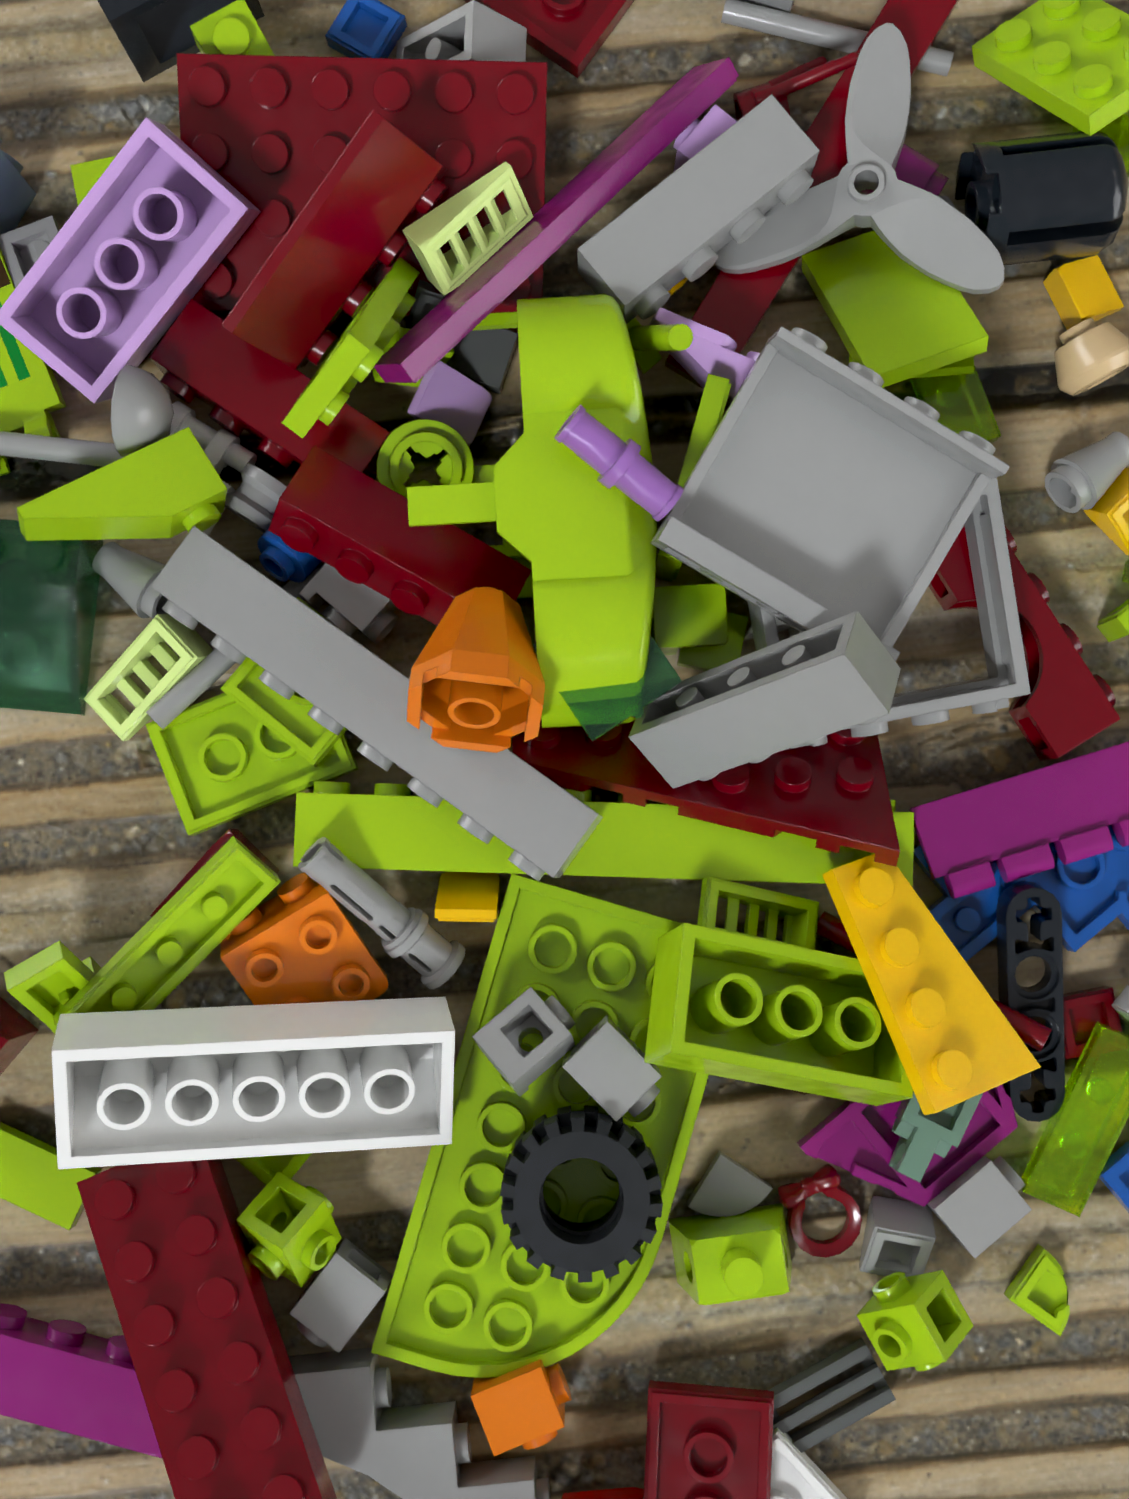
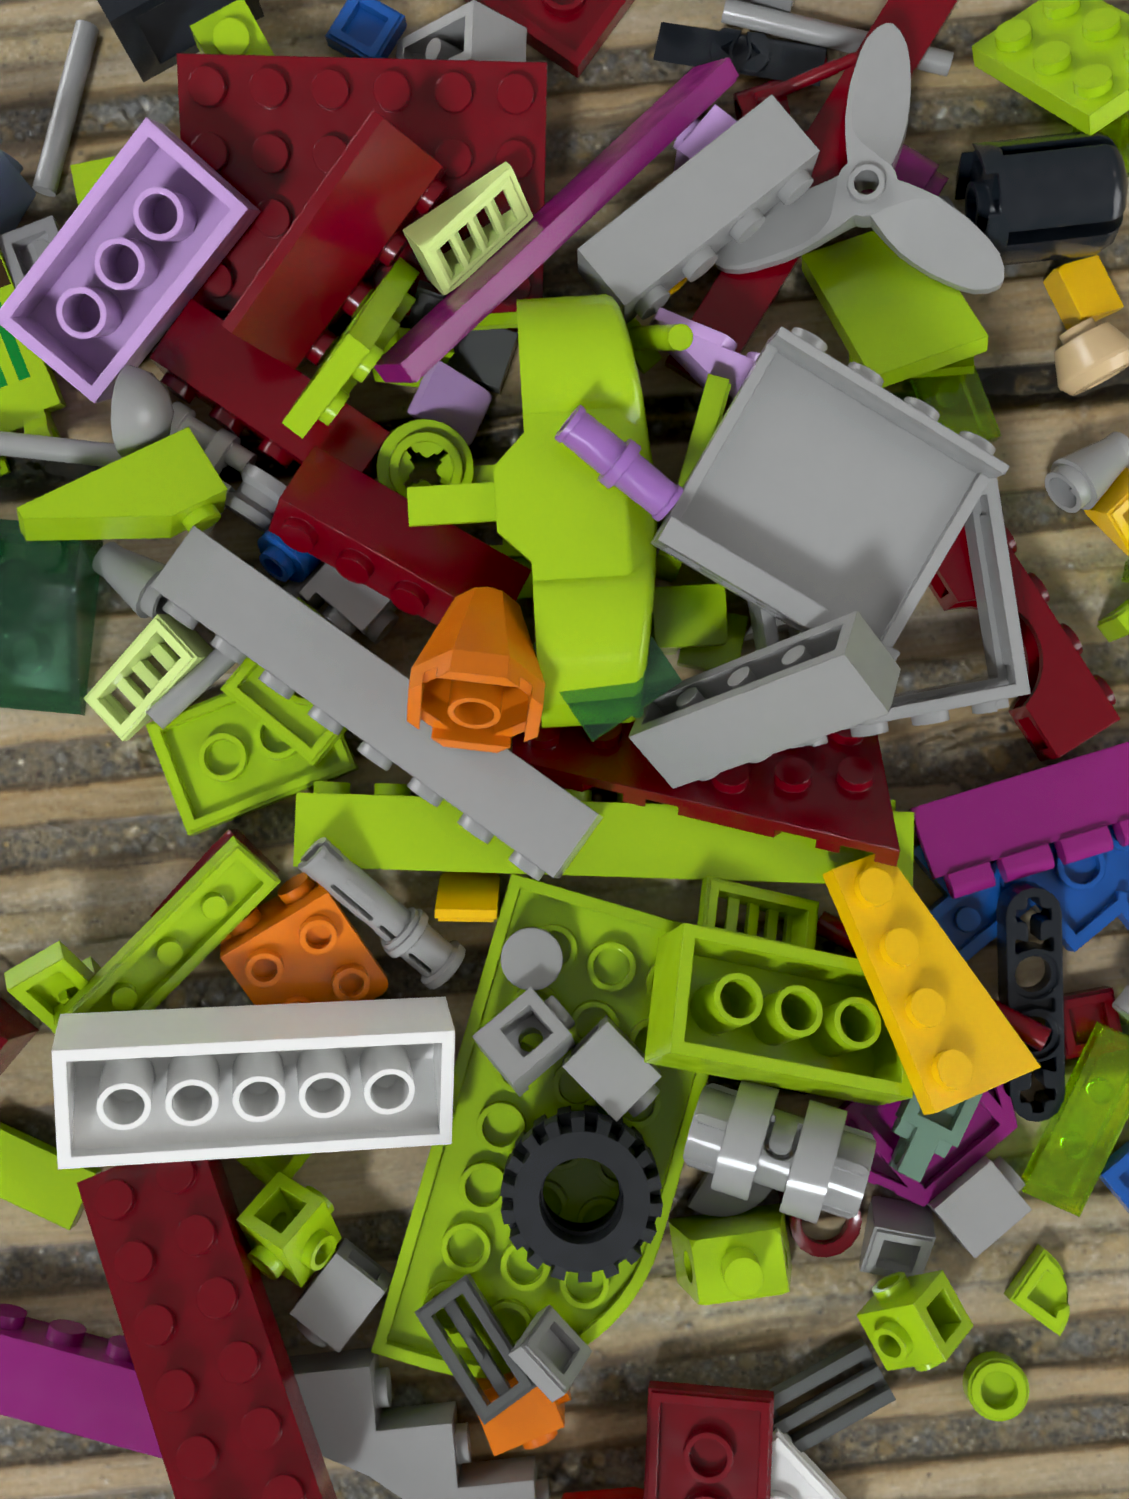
(65, 108): none -> light grey bar
(455, 1362): none -> dark grey tile
(531, 958): none -> light grey tile
(550, 1353): none -> light grey tile
(749, 53): none -> black piece
(827, 1160): none -> light grey piece
(995, 1386): none -> lime tile

